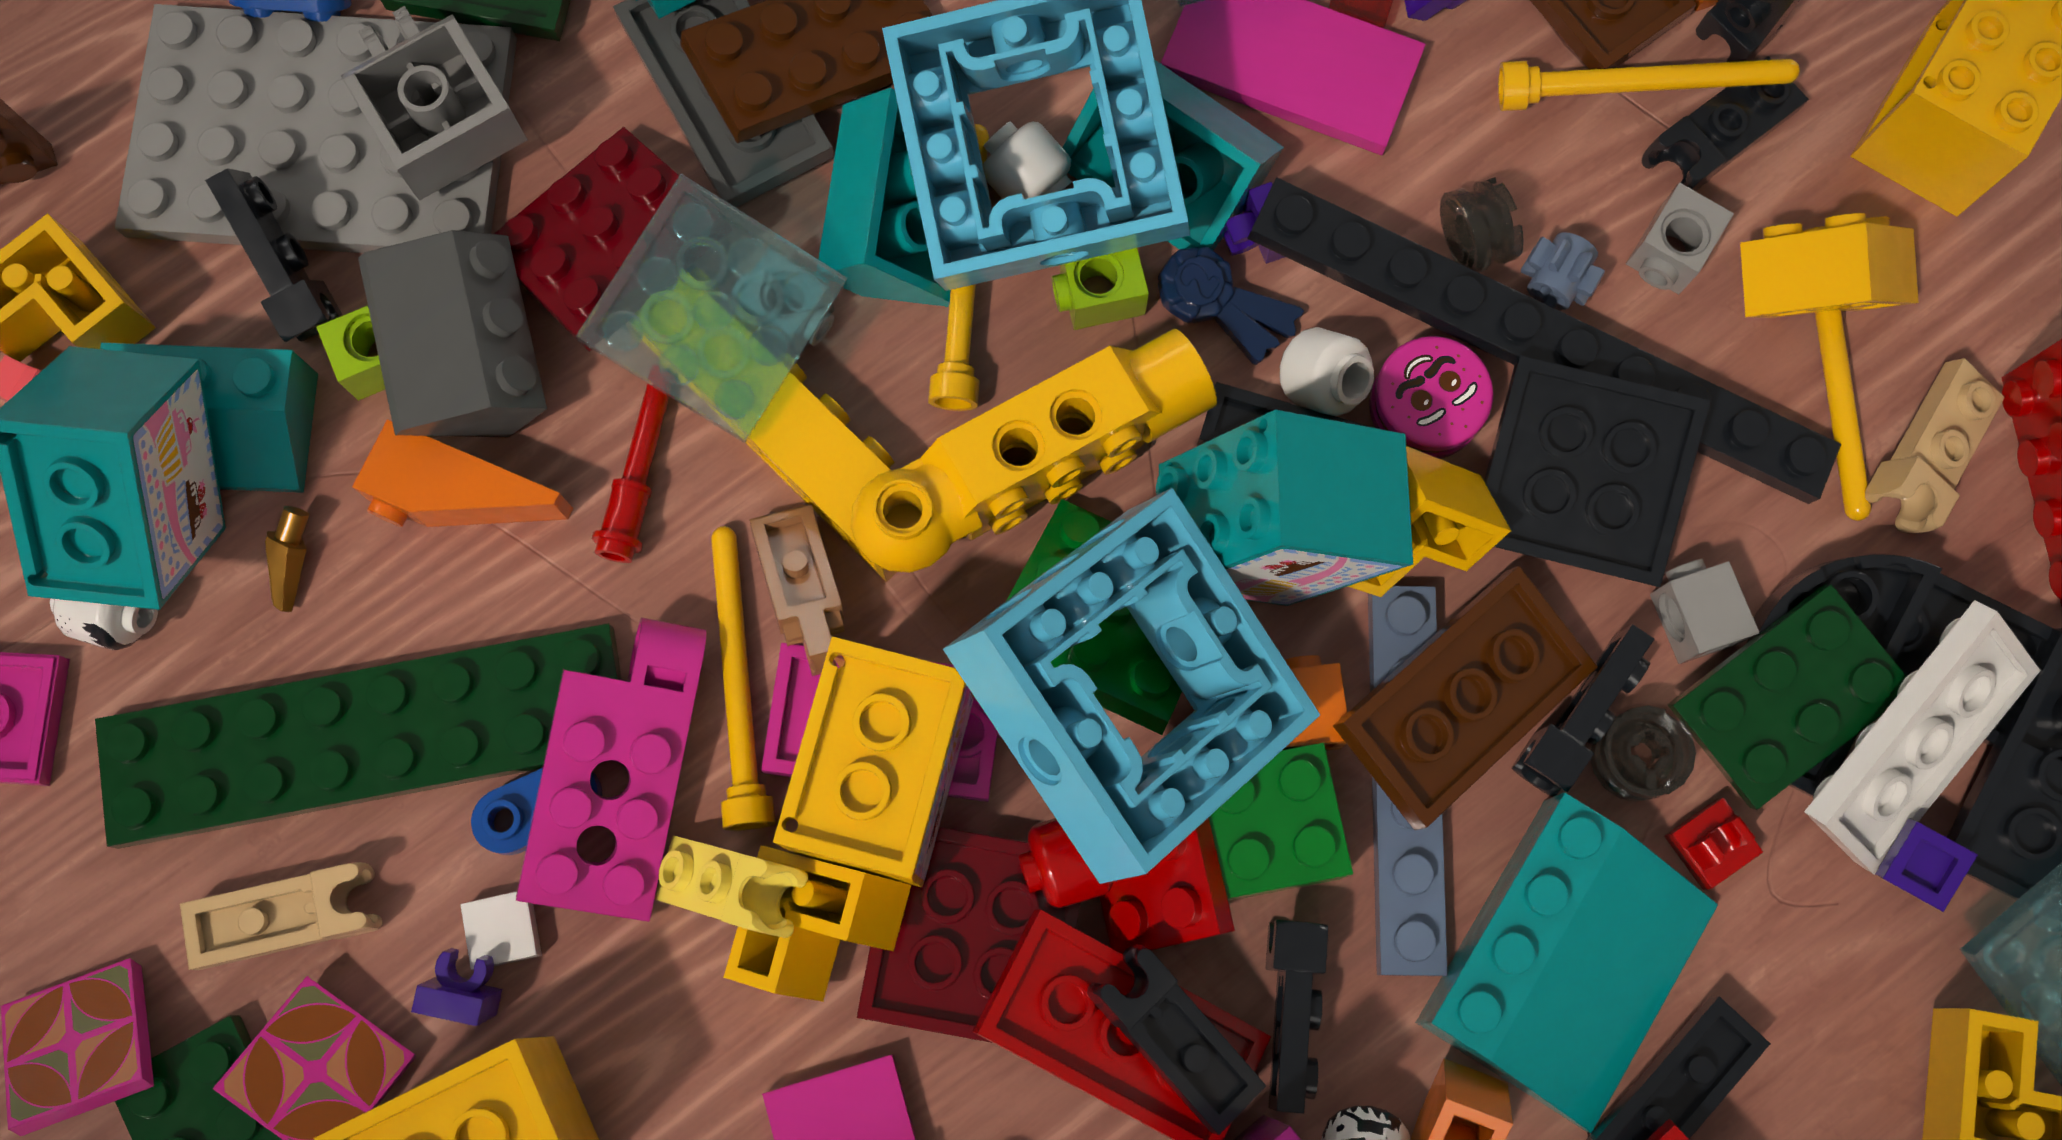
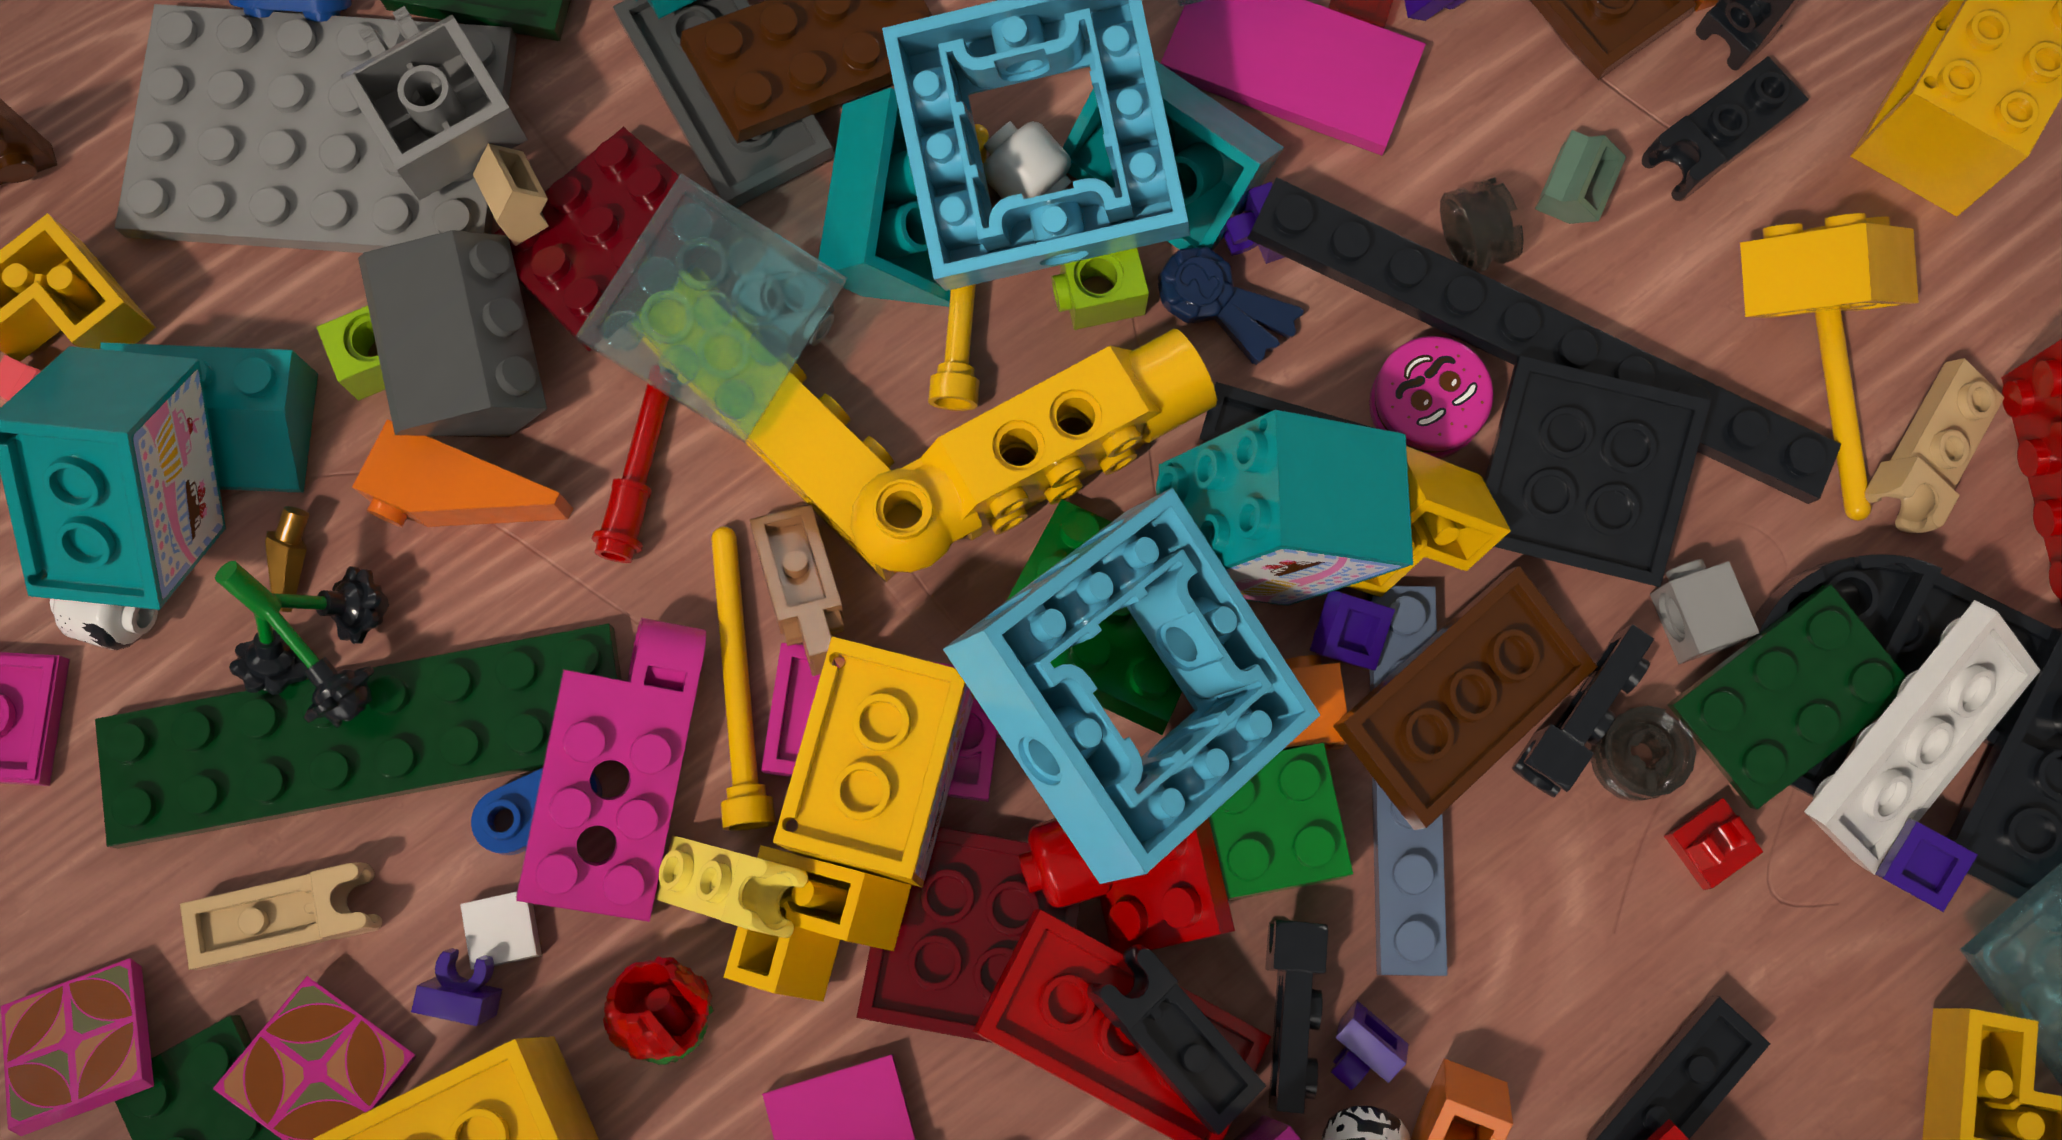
(282, 657): none -> black plant
(294, 301): black plate -> none
(511, 192): none -> tan piece
(657, 1010): none -> red piece
(1326, 371): white head -> none
(1352, 630): none -> dark purple tile
(1367, 1046): none -> dark purple tile
(1525, 85): yellow piece -> none
(1562, 271): sand blue gear -> none
(1569, 960): teal slope -> none
(1581, 179): none -> sand green piece
(1692, 221): light grey brick -> none

